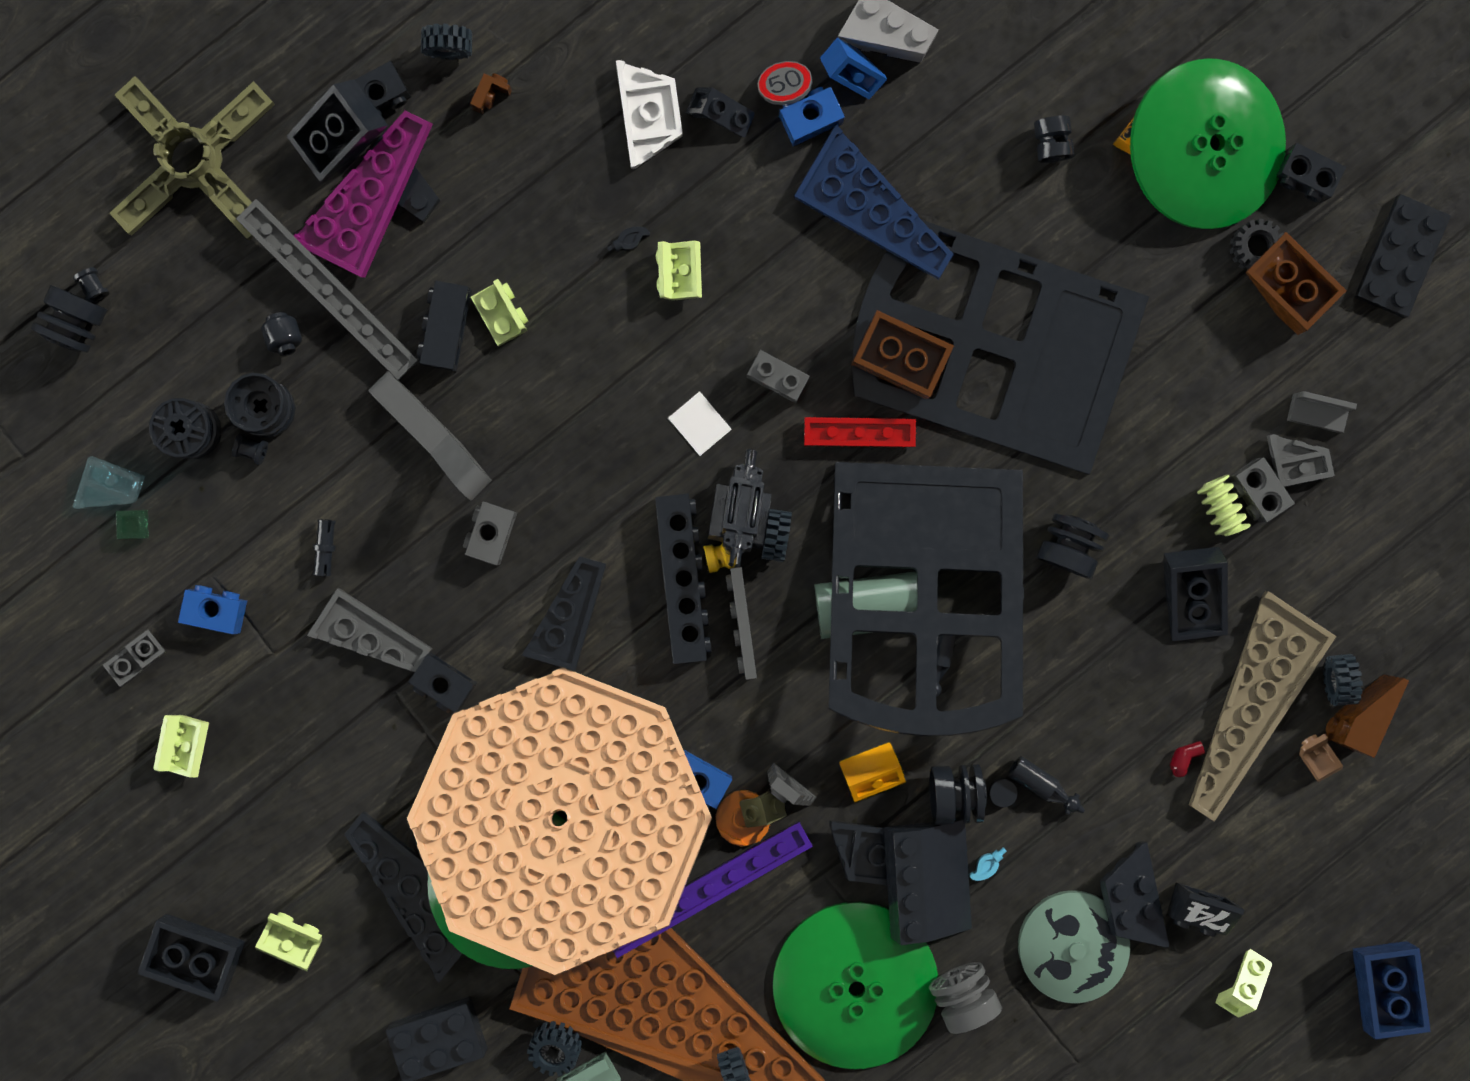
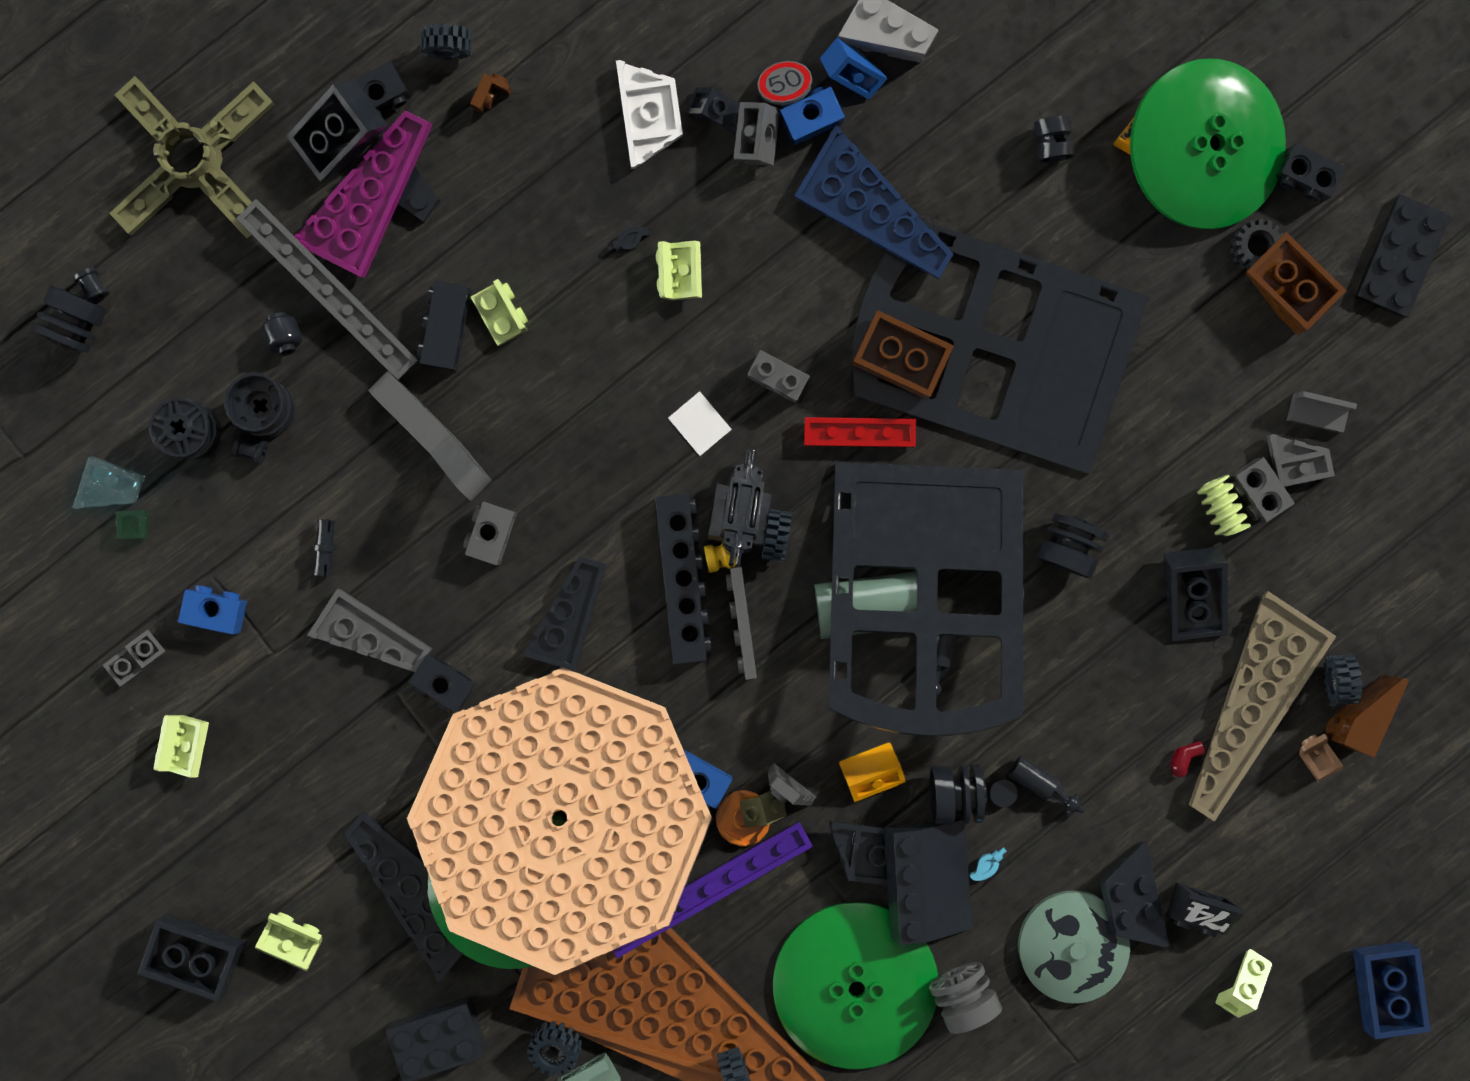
(756, 133): none -> dark grey brick

